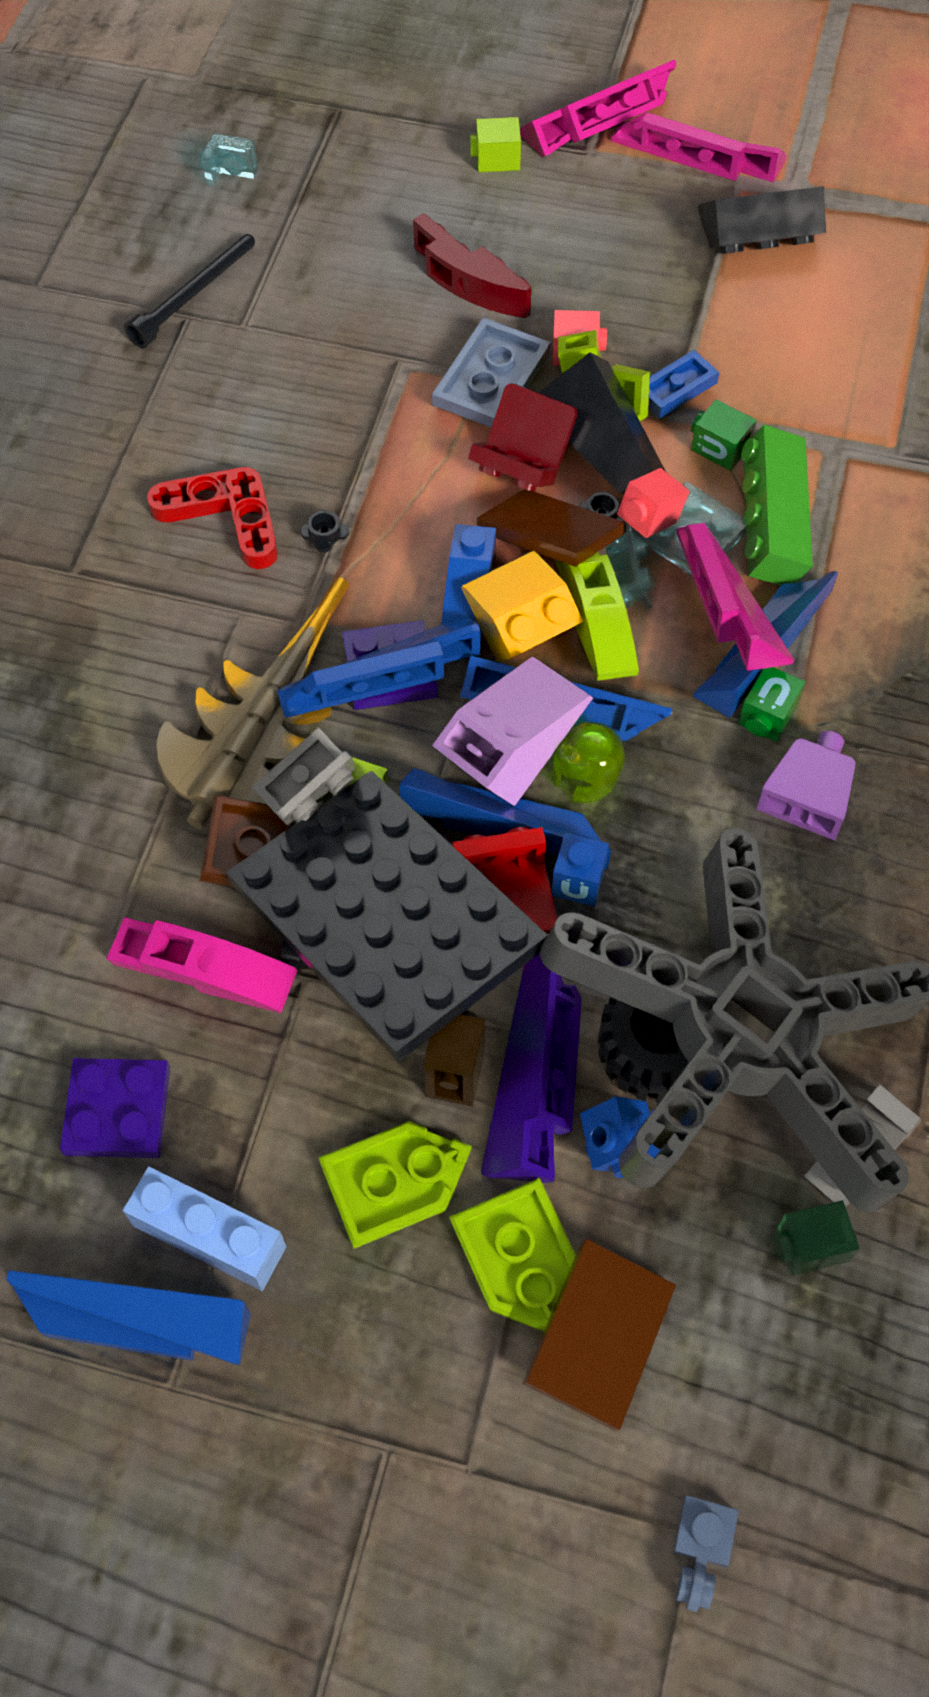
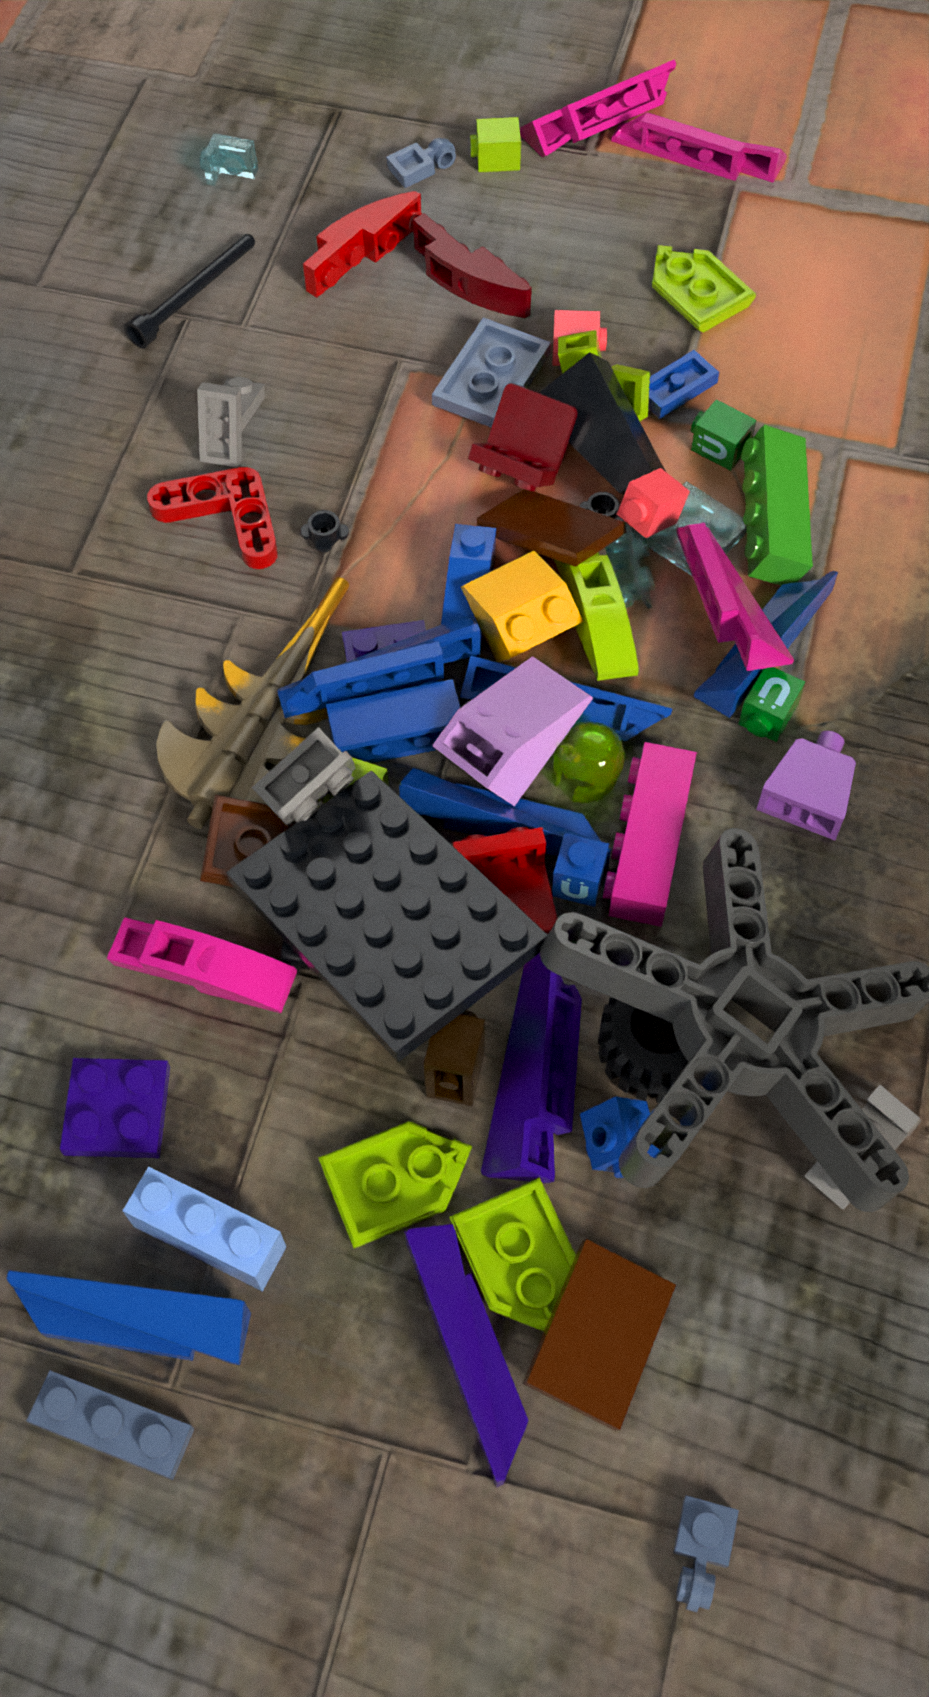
(110, 1425): none -> sand blue plate
(223, 416): none -> light grey bracket
(360, 234): none -> red slope
(393, 721): none -> blue brick
(415, 164): none -> sand blue plate
(469, 1345): none -> dark purple wedge
(652, 834): none -> dark pink brick
(699, 286): none -> lime tile
(764, 219): black slope -> none
(816, 1238): clear green brick -> none

